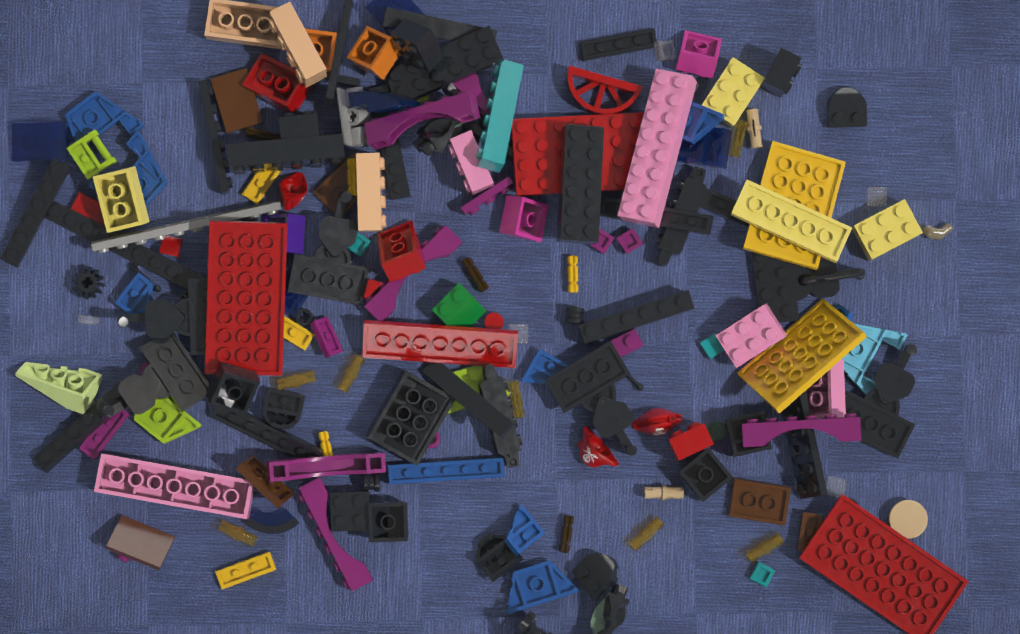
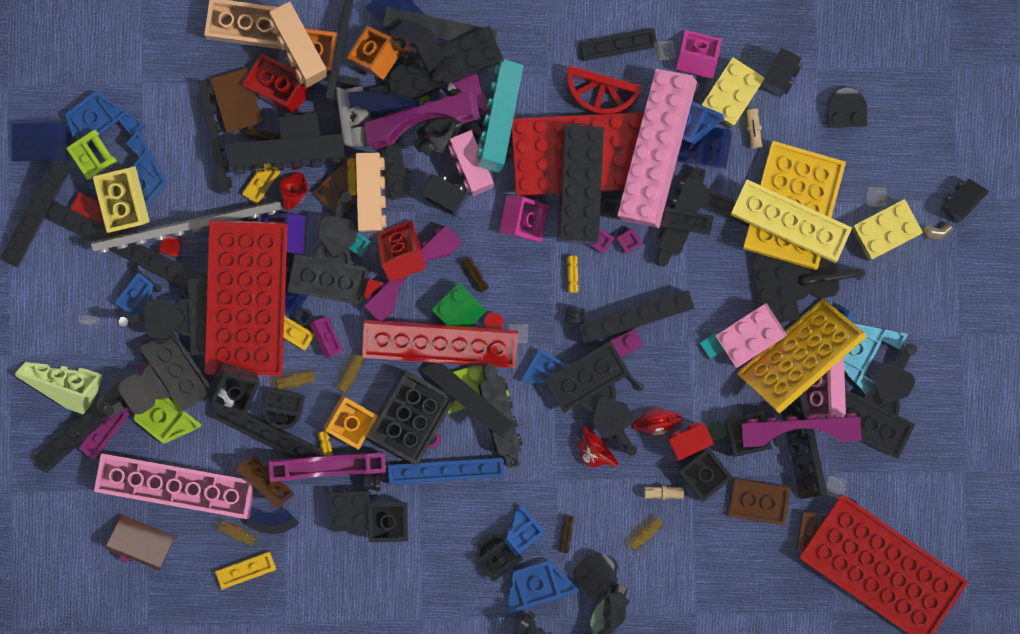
(84, 278): black gear -> none
(317, 499): magenta arch -> none
(350, 422): none -> light orange slope
(444, 194): none -> black brick
(487, 197): magenta plate -> none
(516, 399): clear yellow axle -> none
(738, 138): clear yellow axle -> none
(762, 574): teal tile -> none
(764, 547): clear yellow pin -> none
(908, 518): tan tile -> none
(963, 200): none -> black slope

